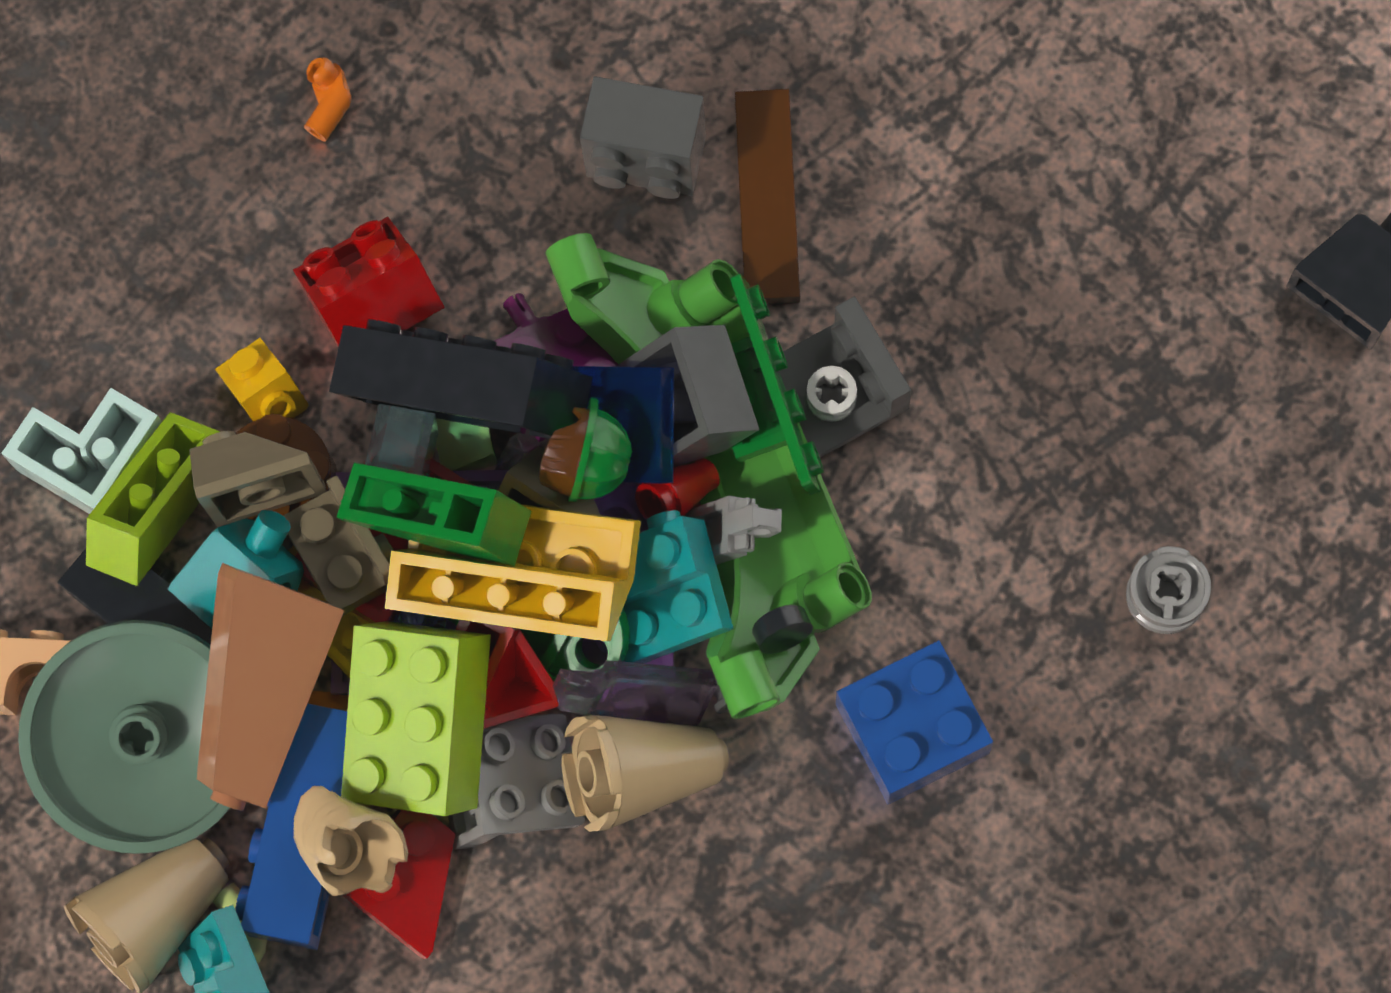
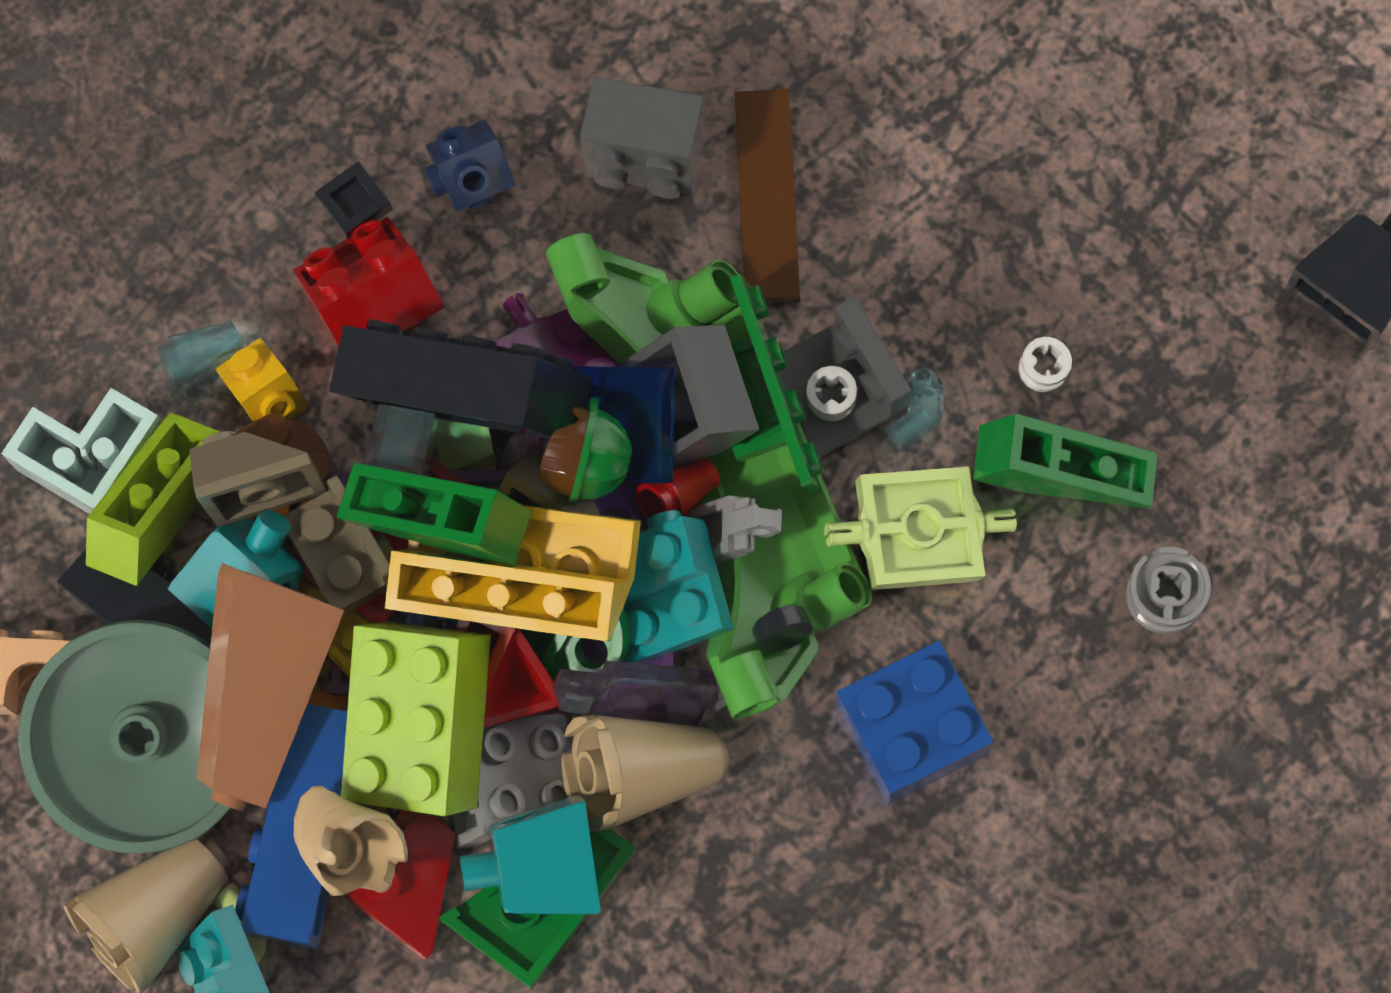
(198, 352): none -> clear light blue cone
(332, 97): orange arm -> none
(353, 199): none -> black tile
(468, 166): none -> dark blue brick
(531, 942): none -> green wing
(539, 861): none -> teal torso
(920, 528): none -> yellowish green plate
(924, 409): none -> clear light blue arm
(1027, 362): none -> white bush
(1063, 463): none -> green slope

